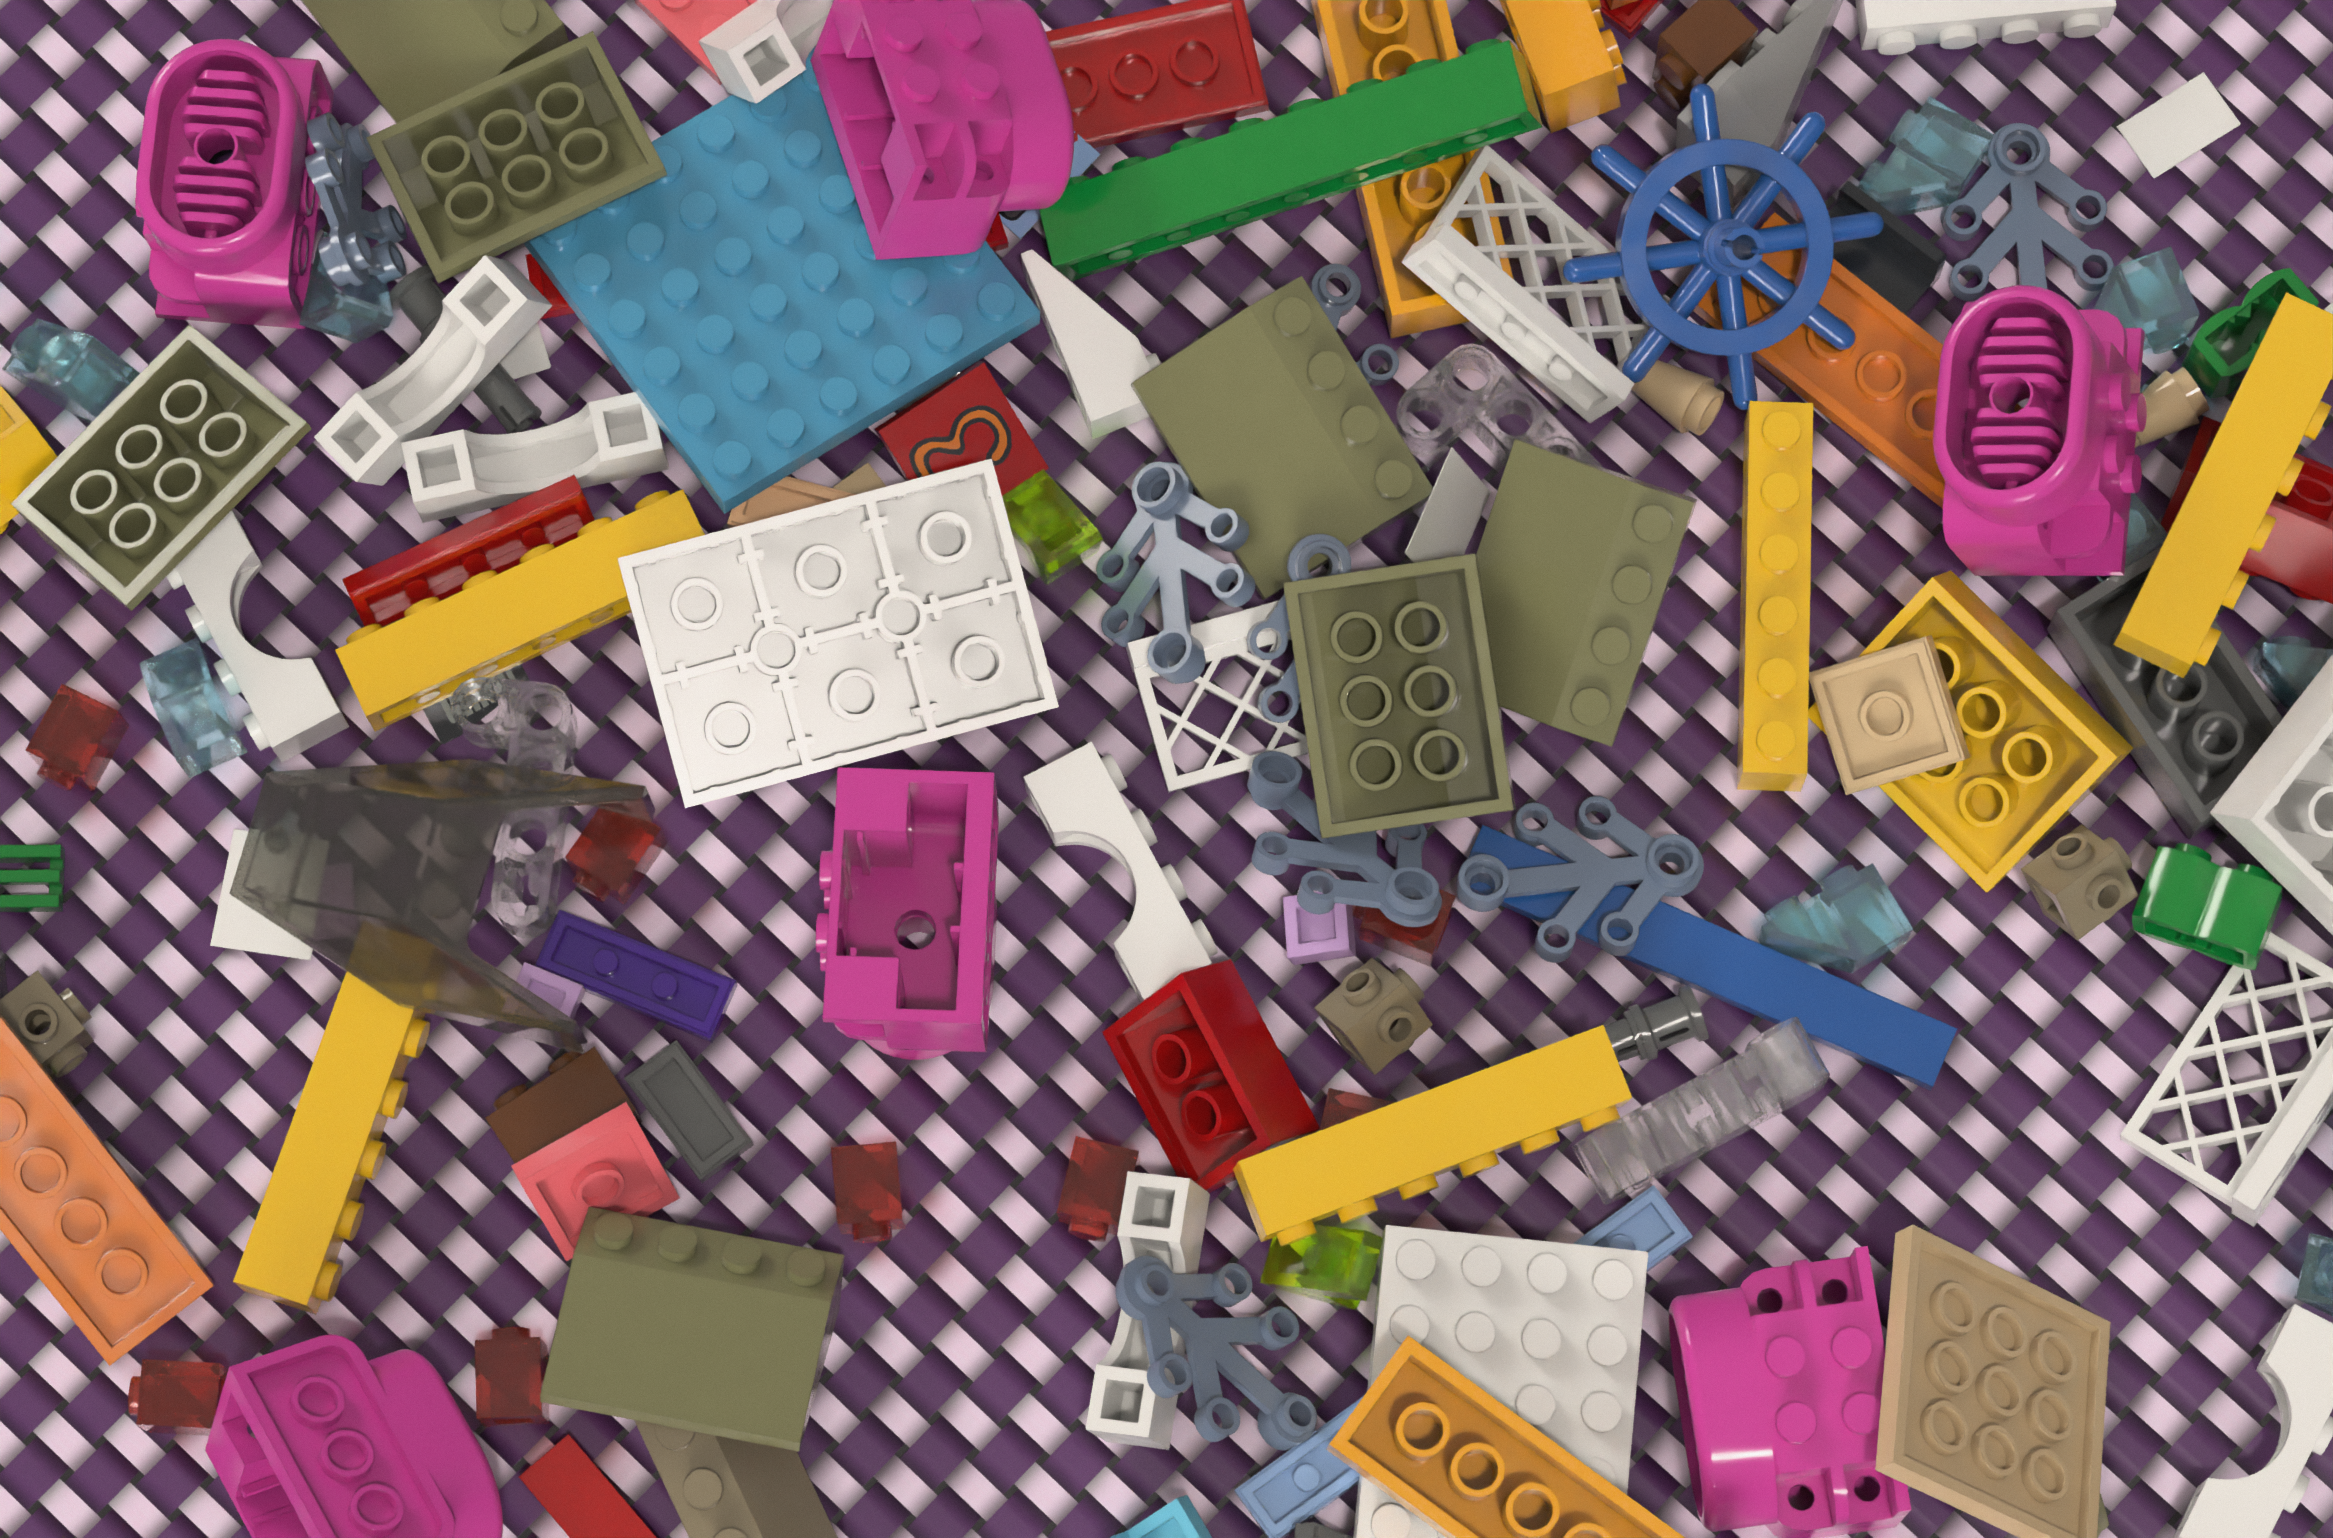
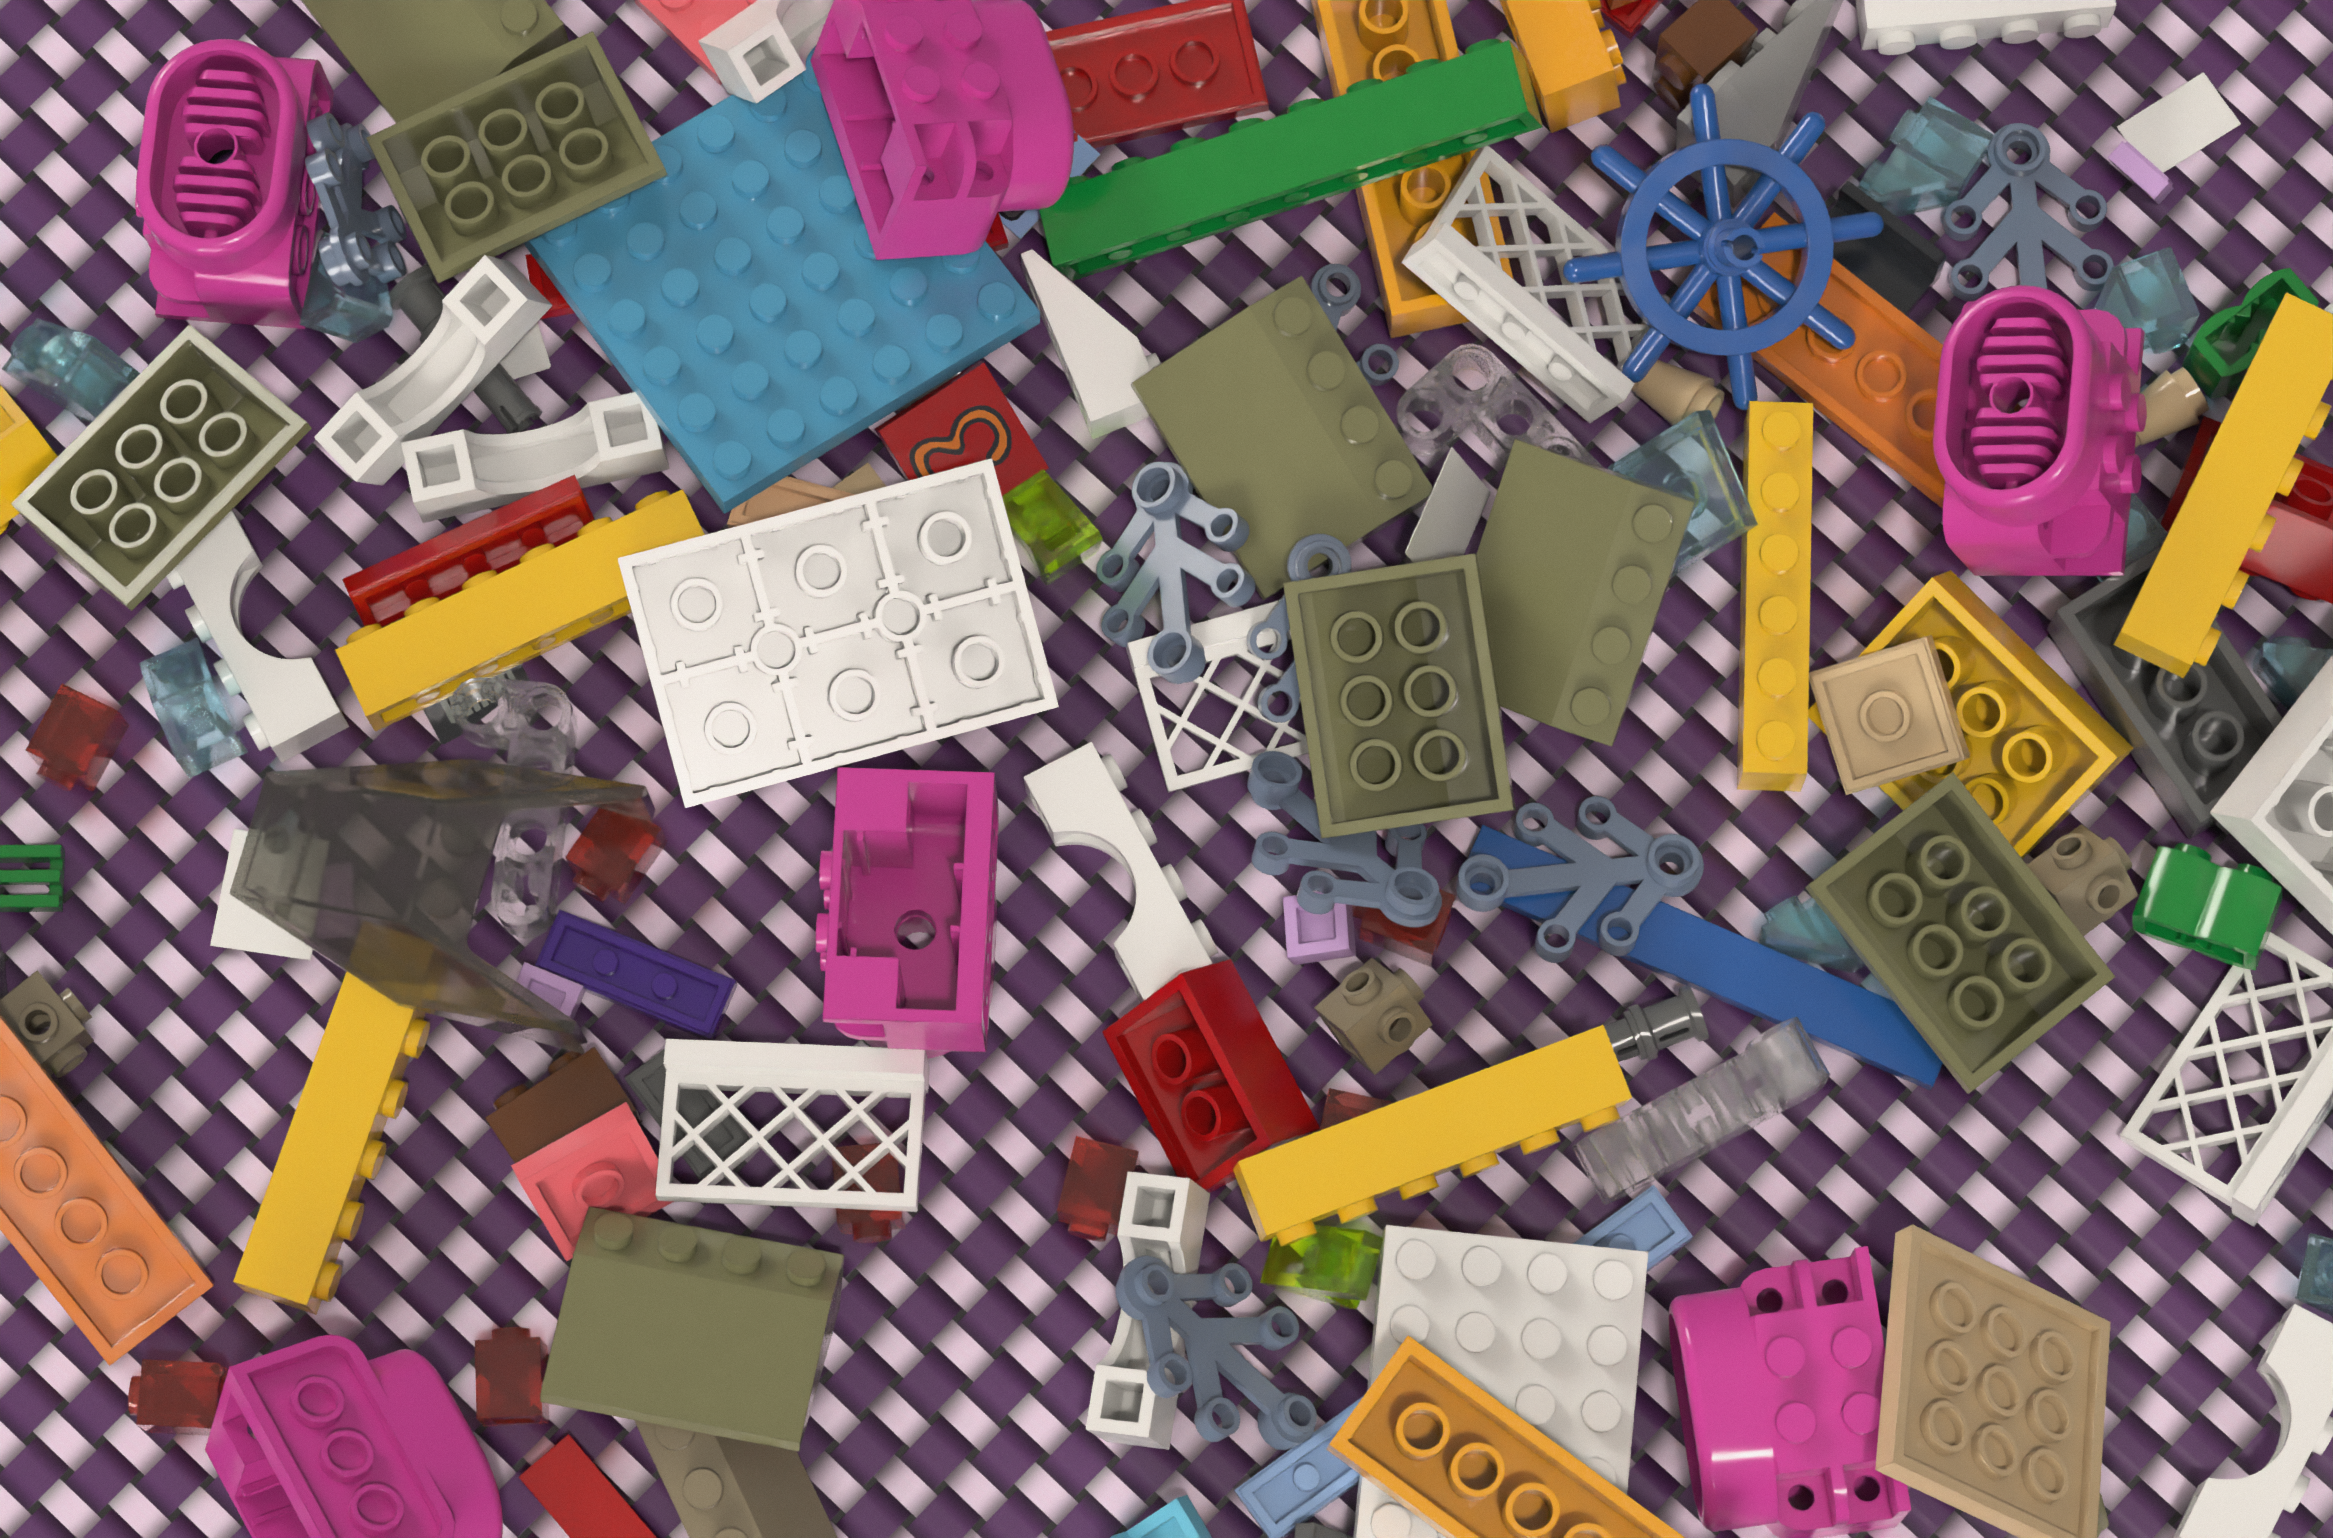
(795, 1070): none -> white fence
(1695, 463): none -> clear light blue tile
(1960, 932): none -> olive slope
(2141, 171): none -> lavender tile

